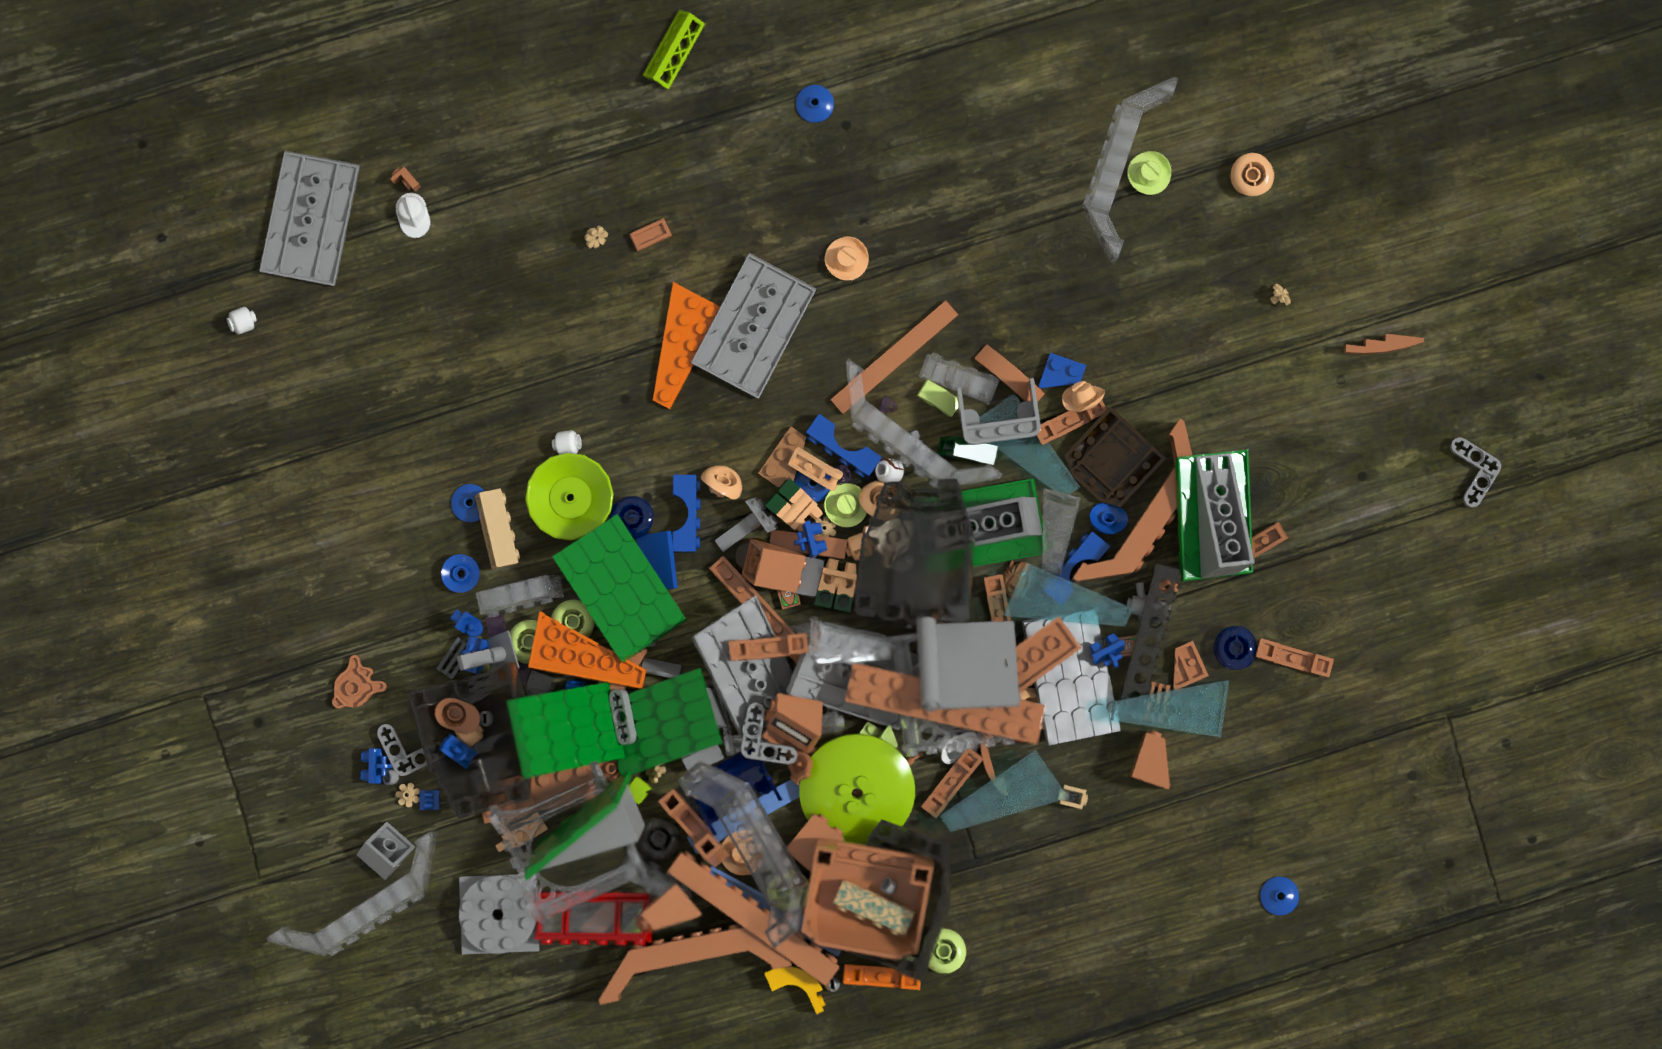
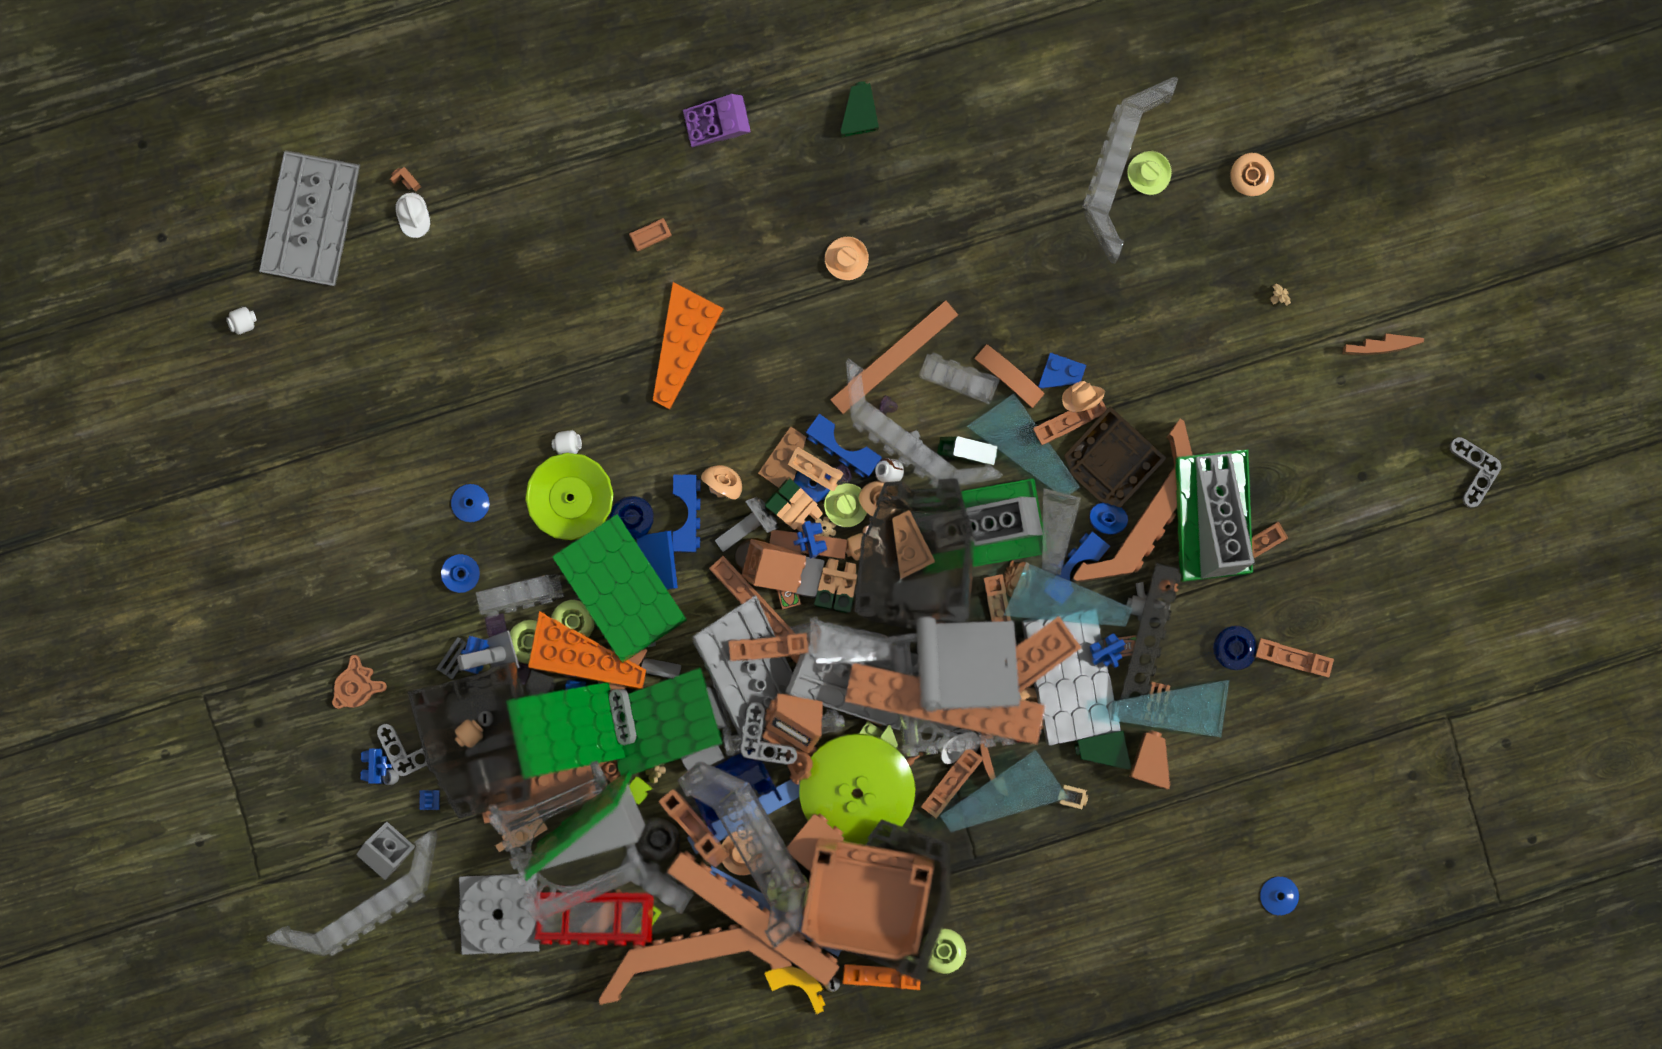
(411, 794): tan plant -> none
(457, 715): nougat piece -> none
(457, 750): blue hips -> none
(467, 623): blue hips -> none
(496, 529): tan brick -> none
(596, 236): tan plant -> none
(667, 910): nougat slope -> none
(671, 46): lime fence -> none
(717, 120): none -> medium lavender slope
(753, 325): light grey piece -> none
(814, 113): blue dish -> none
(860, 111): none -> dark green slope
(874, 907): tan brick -> none
(888, 886): light grey hinge -> none
(910, 545): none -> medium nougat wing
(938, 397): yellowish green slope -> none
(1024, 426): light grey windscreen -> none
(1104, 749): none -> dark green slope
(1187, 666): nougat wing -> none

